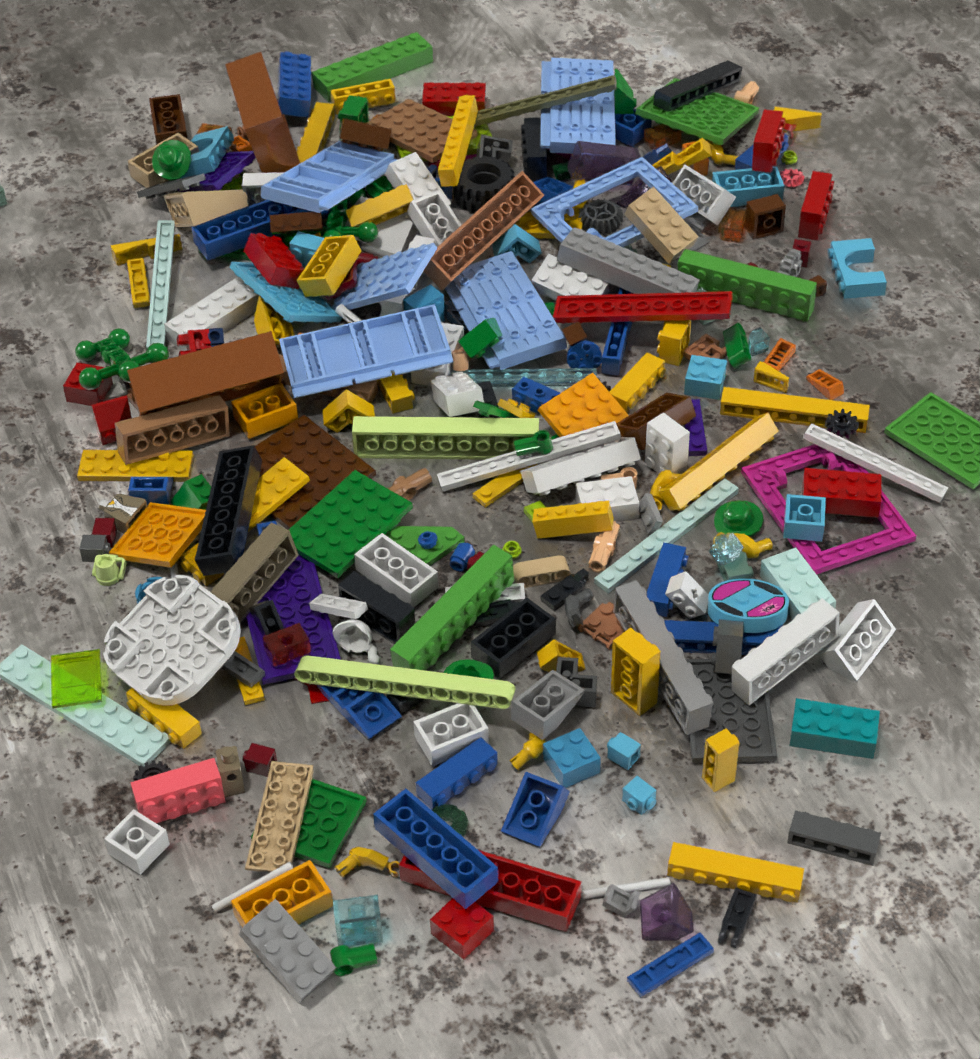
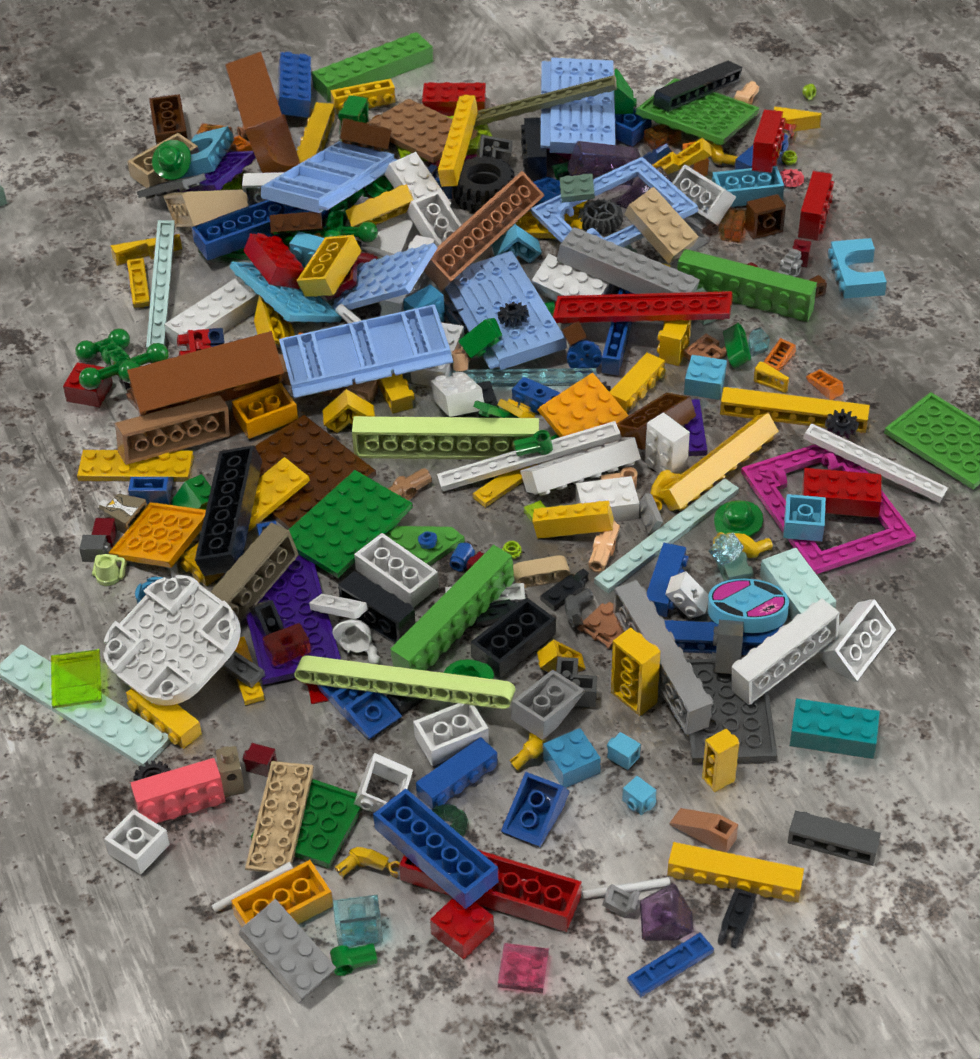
(109, 413): red slope -> none
(381, 766): none -> white window
(513, 314): none -> black gear
(523, 968): none -> clear pink plate
(577, 188): none -> sand green plate
(707, 827): none -> nougat slope
(809, 91): none -> lime plate

